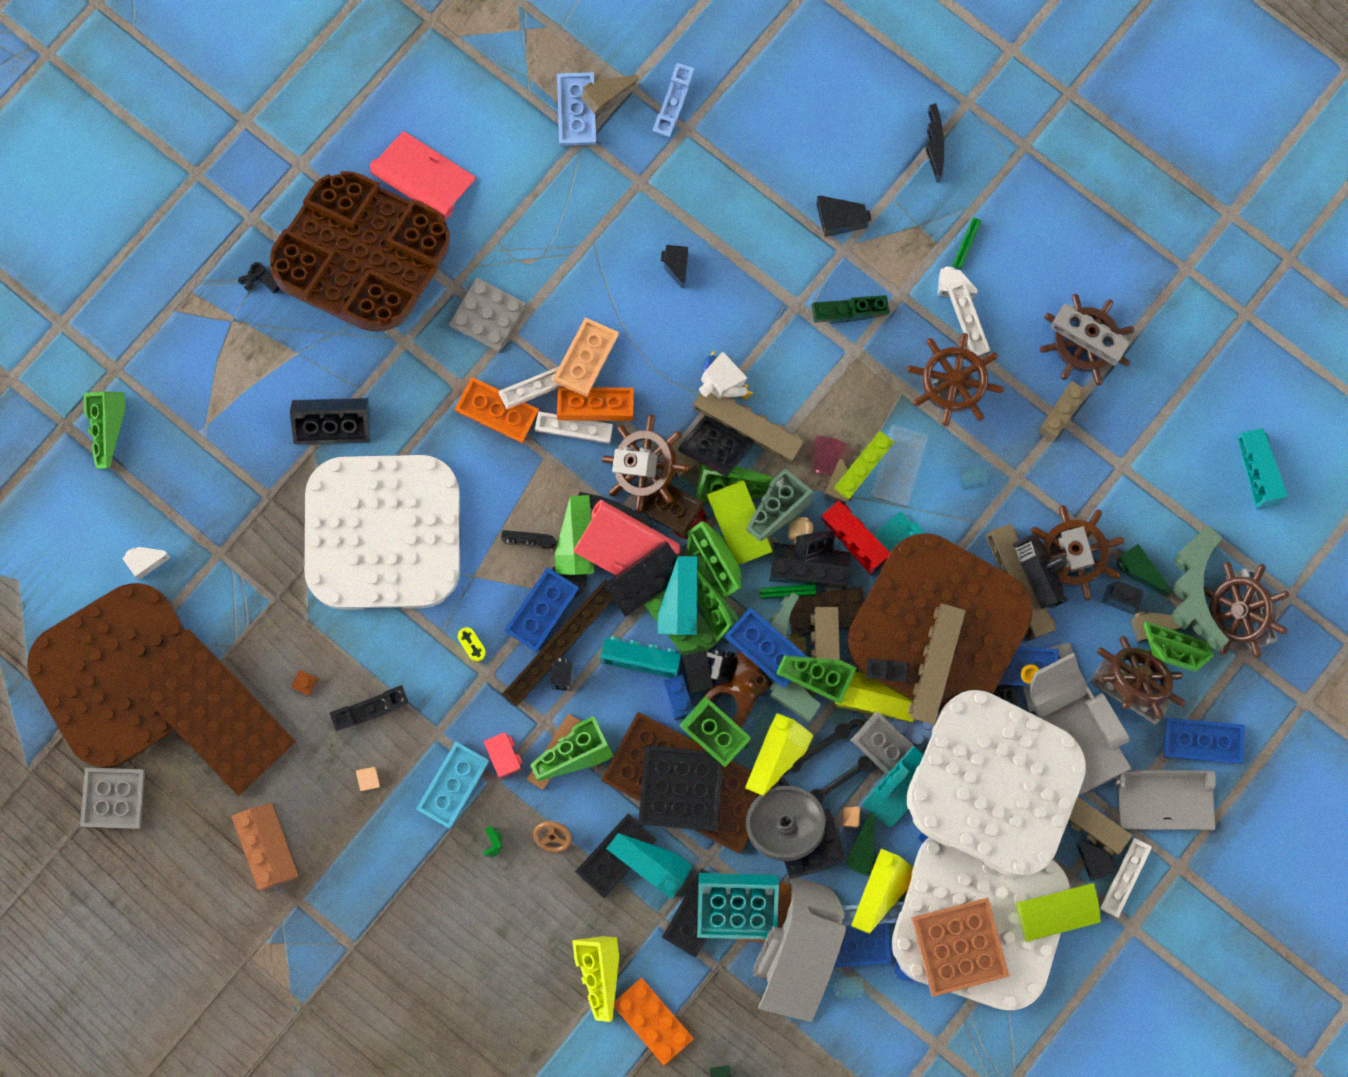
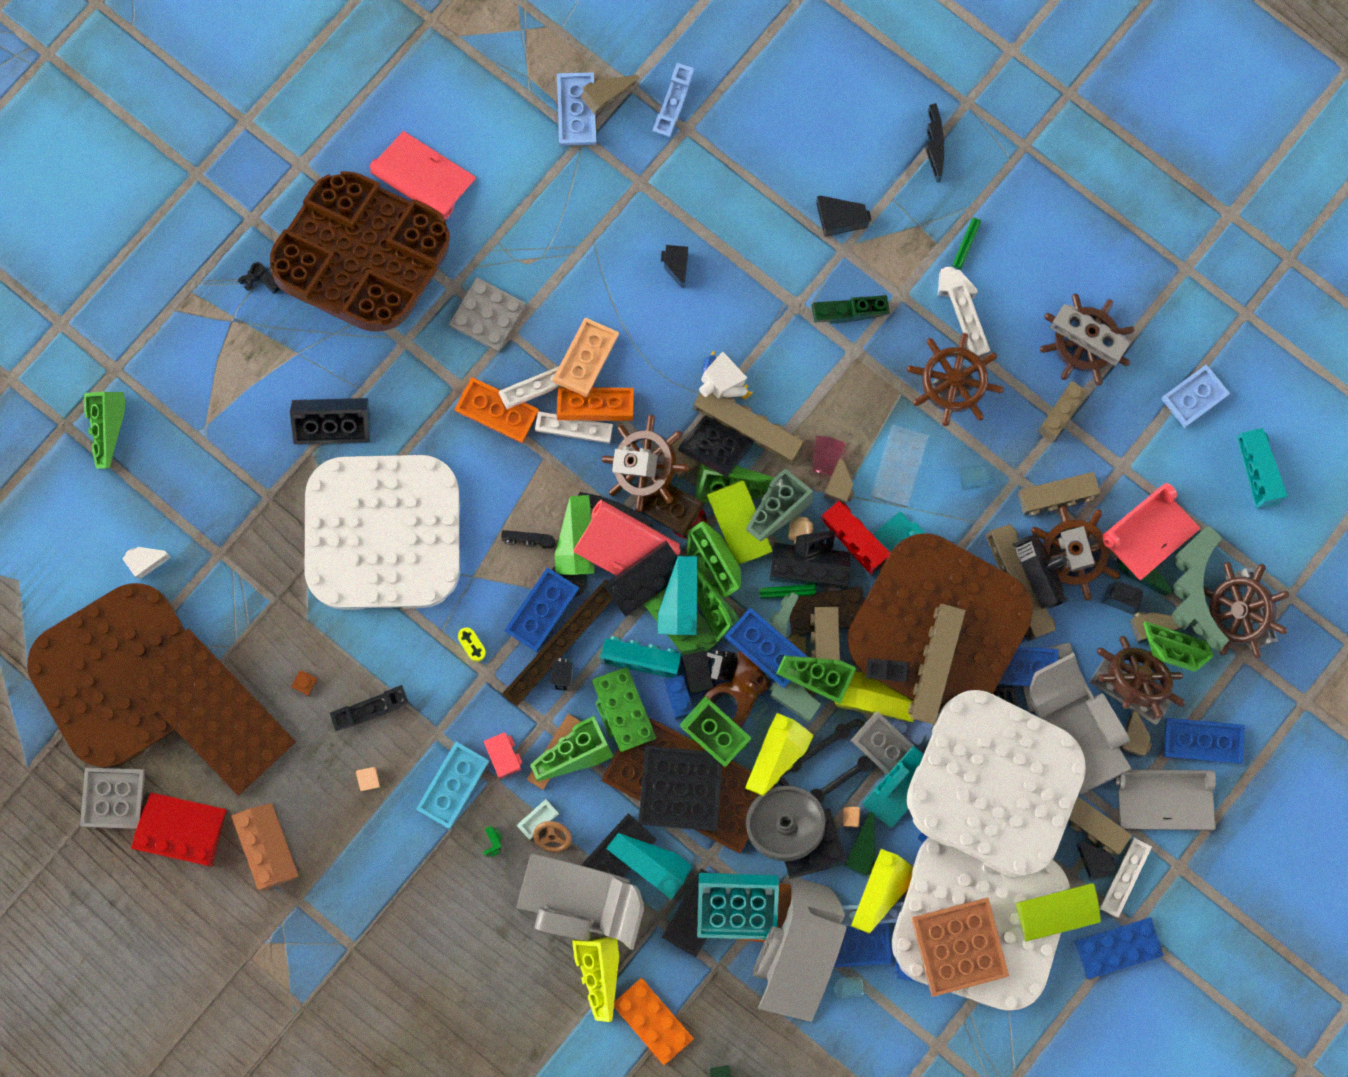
(179, 829): none -> red slope
(540, 814): none -> light aqua tile
(580, 900): none -> light grey beam
(622, 710): none -> bright green bracket
(864, 465): lime plate -> none
(1028, 672): yellow tile -> none
(1057, 493): none -> dark tan brick
(1119, 948): none -> blue plate
(1138, 736): none -> dark tan slope
(1148, 527): none -> coral door
(1195, 396): none -> light blue plate

